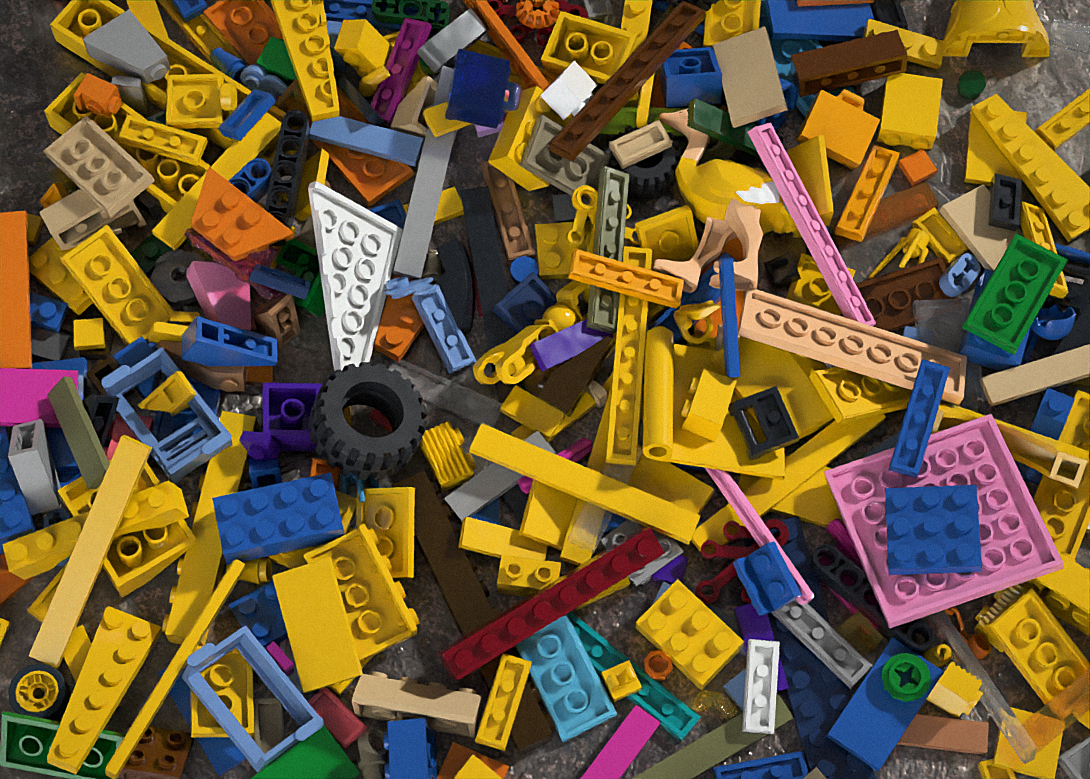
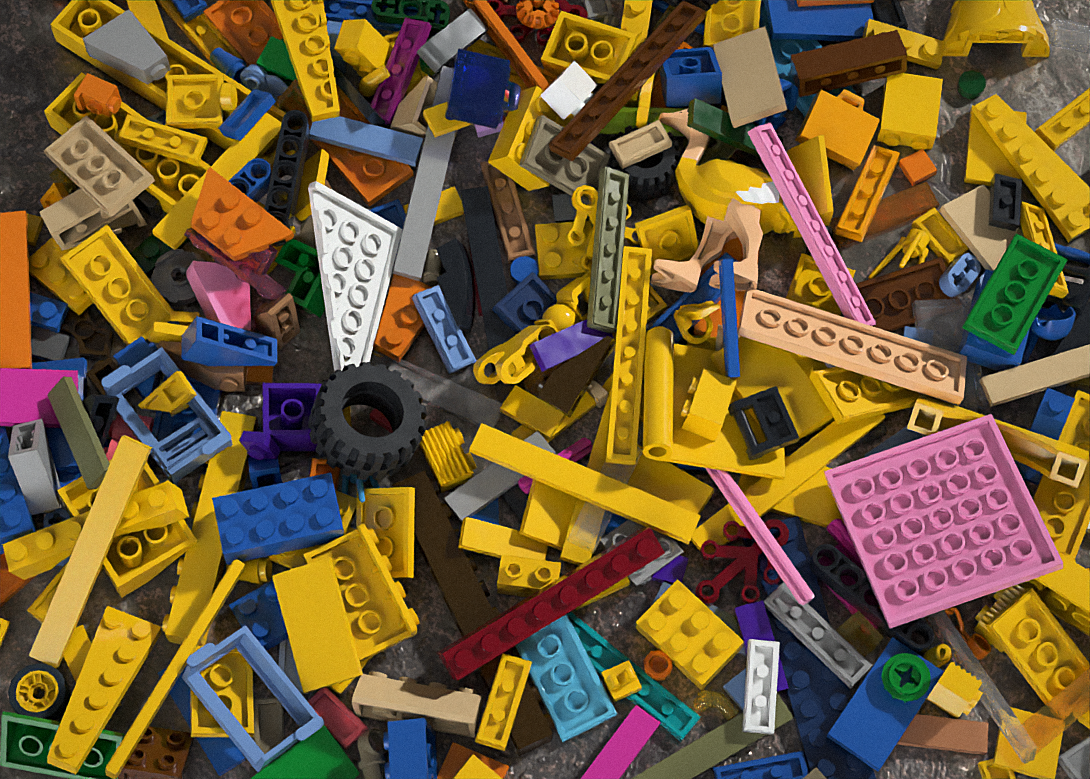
(89, 334): yellow tile -> none
(131, 92): light grey tile -> none
(280, 281): dark blue tile -> none
(280, 658): magenta tile -> none
(401, 287): medium blue plate -> none
(625, 278): light orange tile -> none
(767, 579): blue bracket -> none
(782, 270): black tile -> none
(919, 419): blue tile -> none
(933, 530): blue plate -> none

